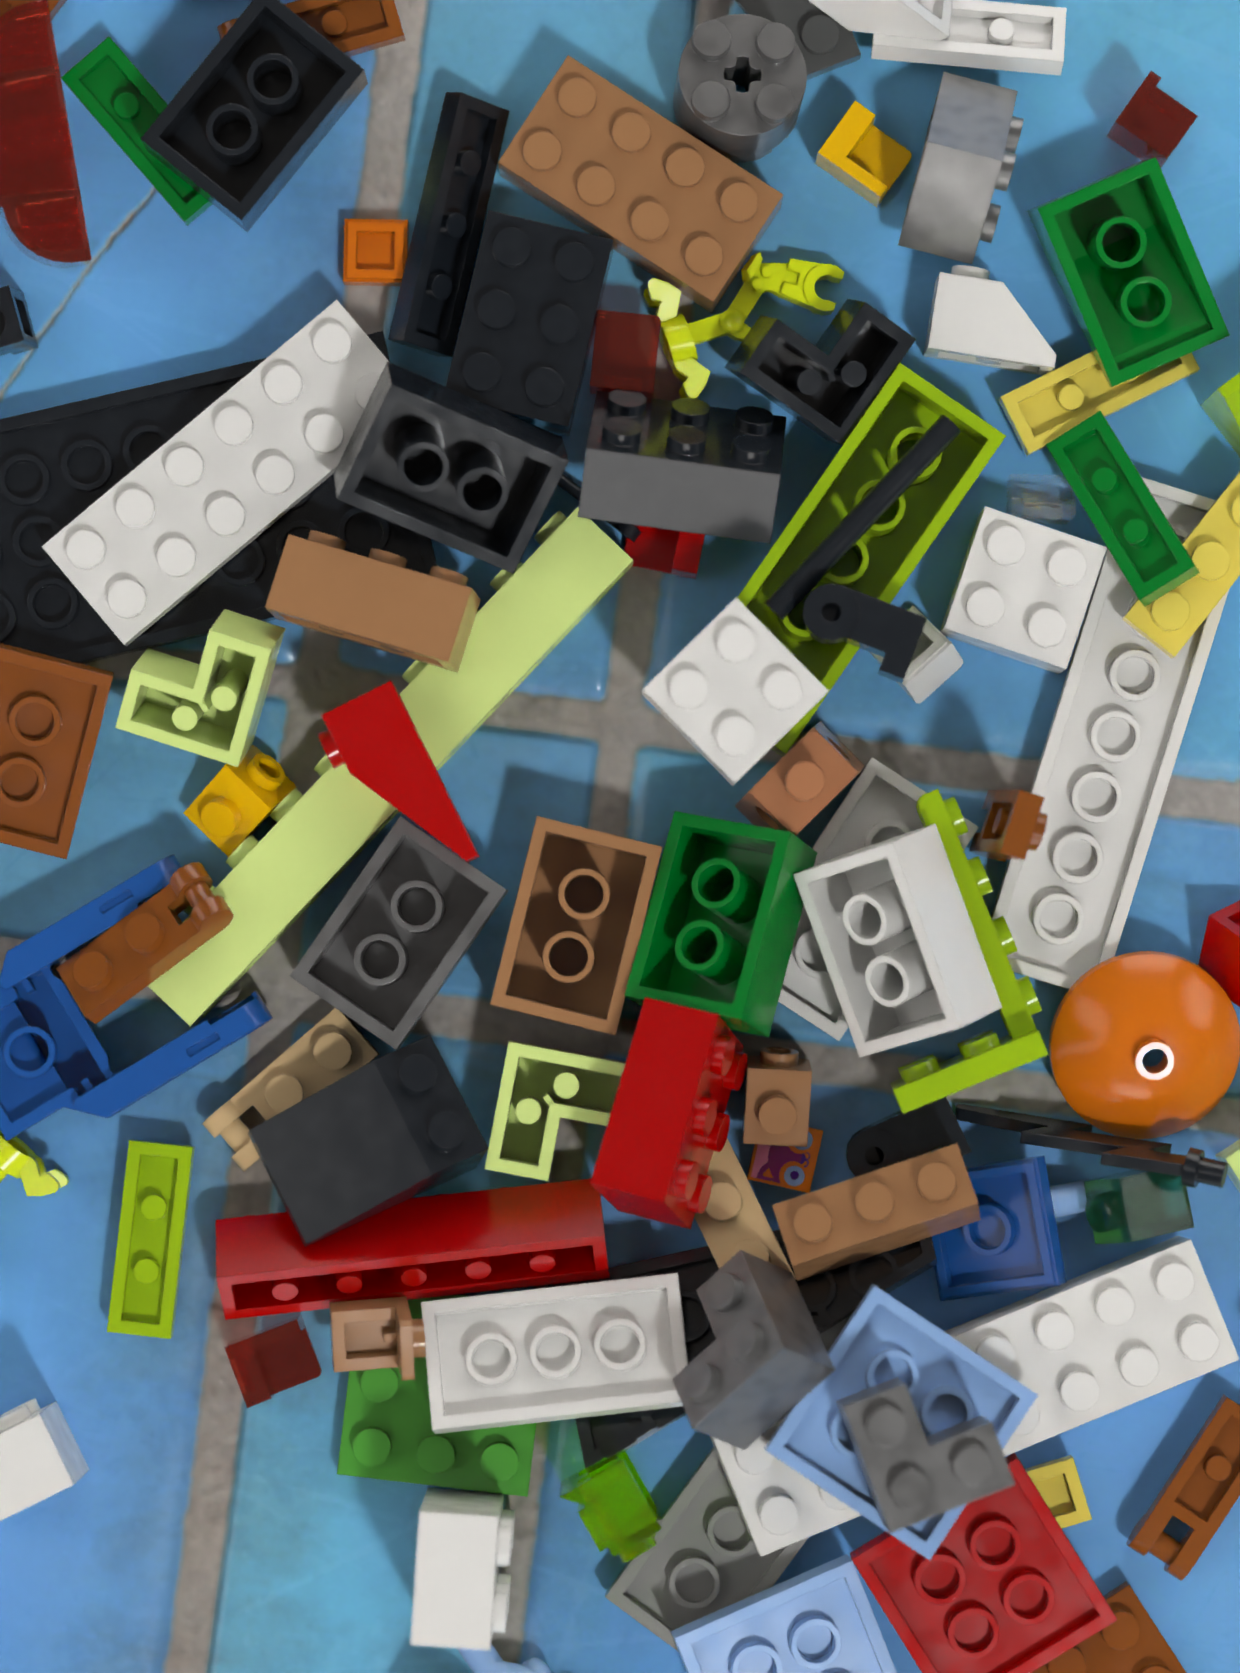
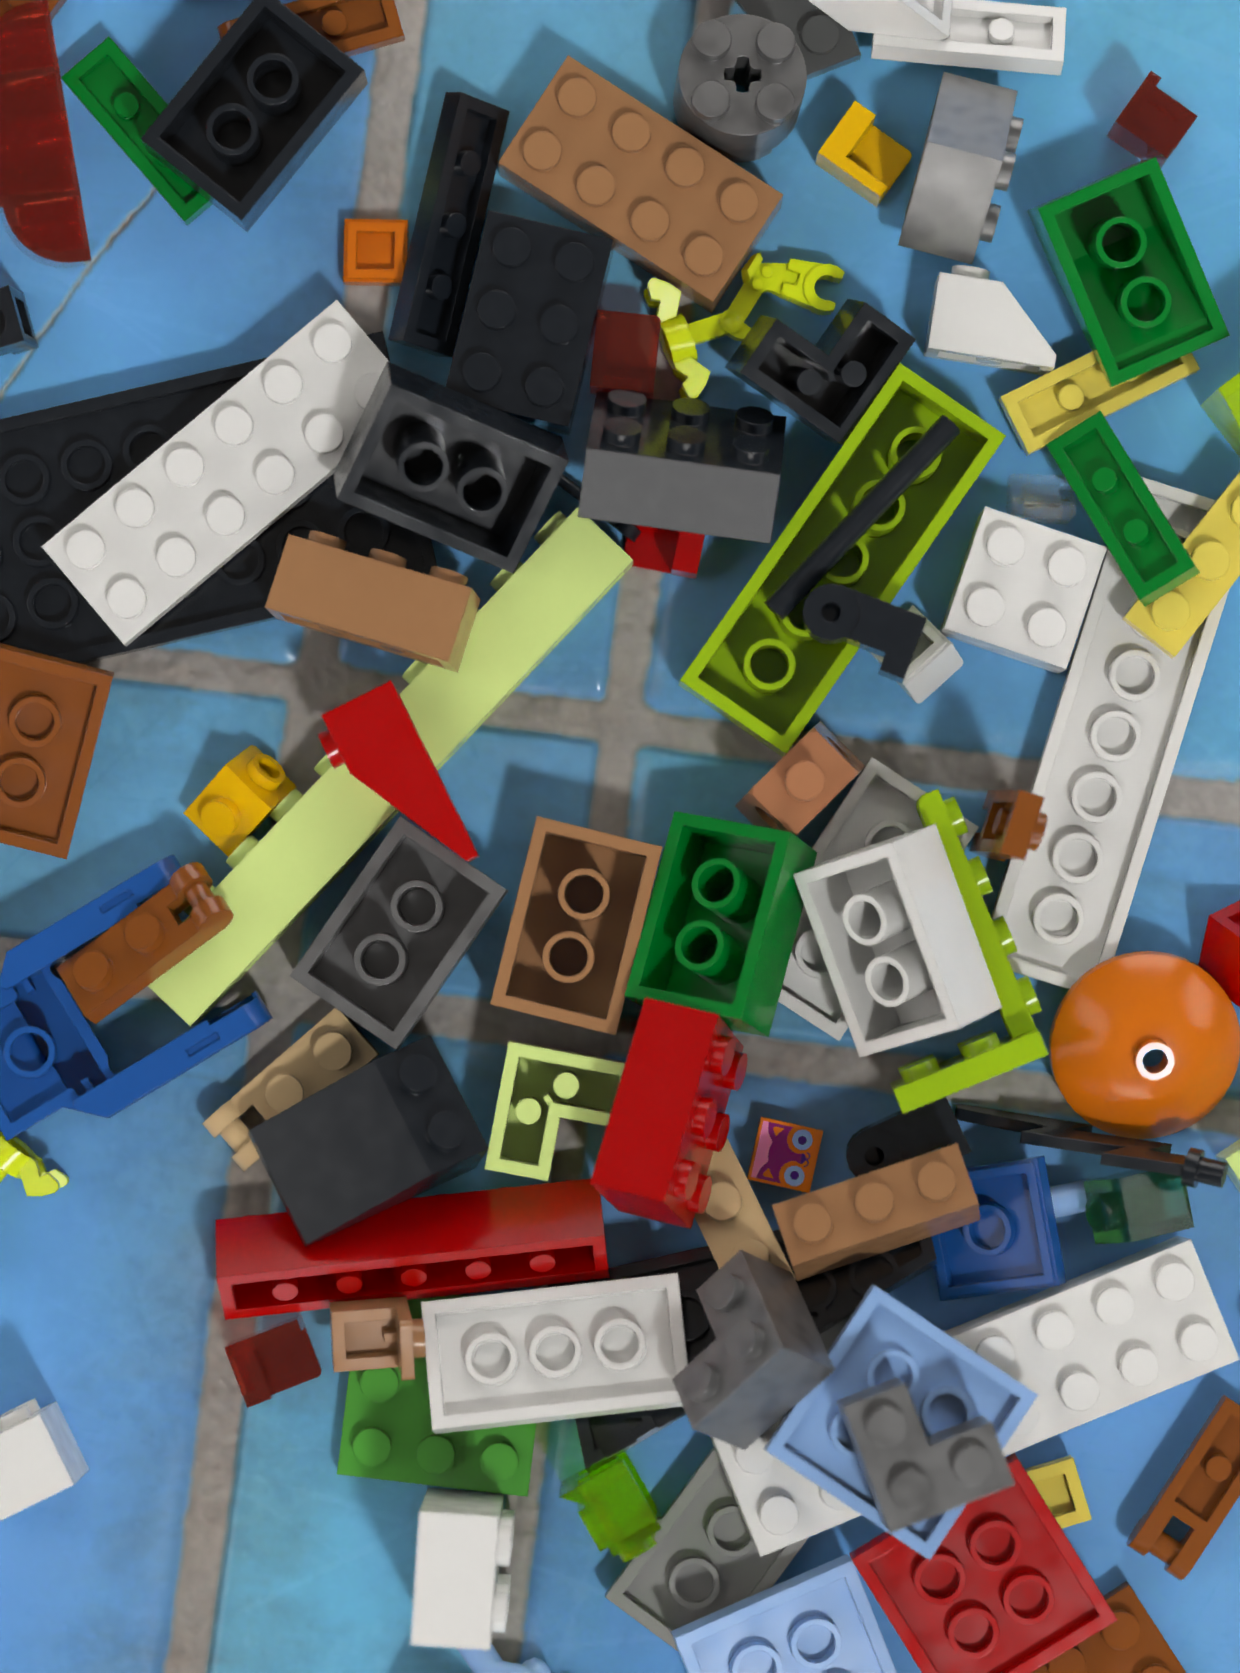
(150, 1239): lime plate -> none
(209, 704): yellowish green brick -> none
(734, 691): white brick -> none
(777, 1098): medium nougat bracket -> none

